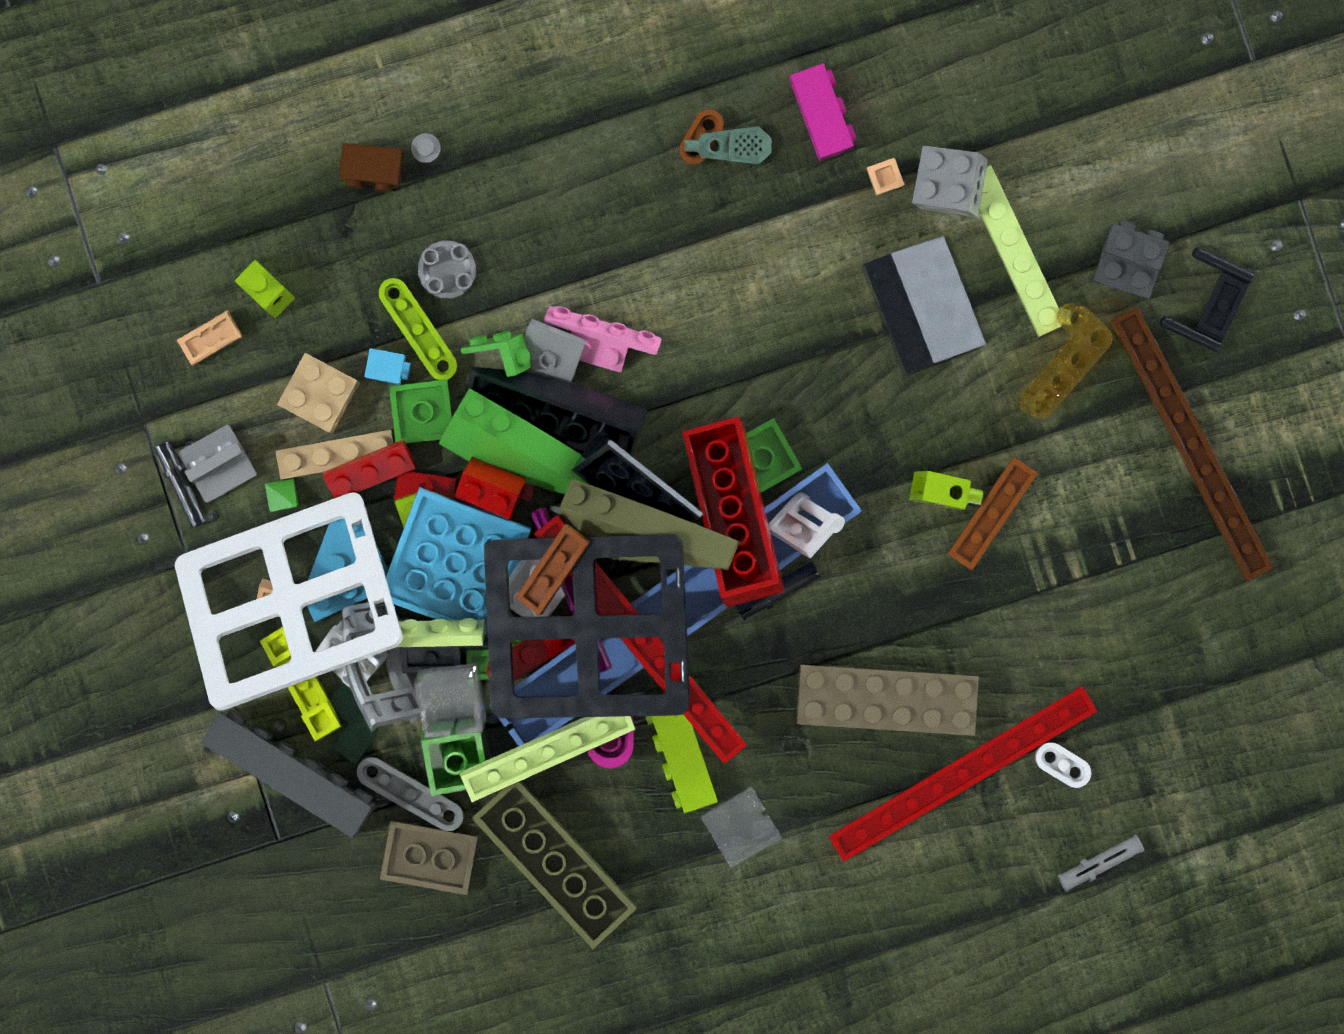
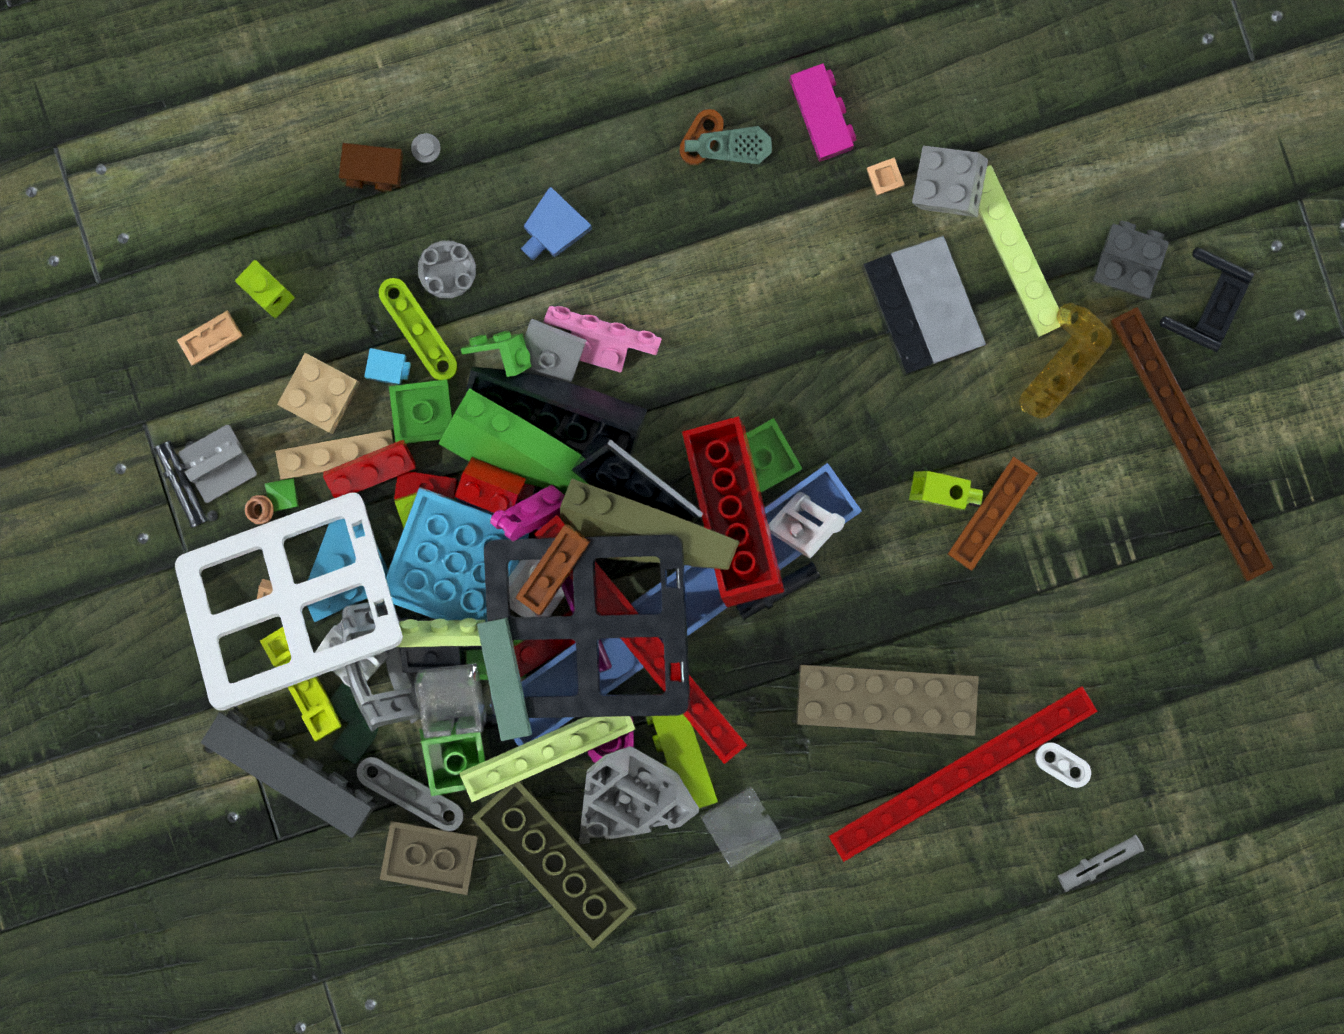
(252, 509): none -> nougat plate
(504, 679): none -> sand green tile
(529, 513): none -> dark pink plate
(553, 226): none -> medium blue torso
(632, 794): none -> light grey wedge

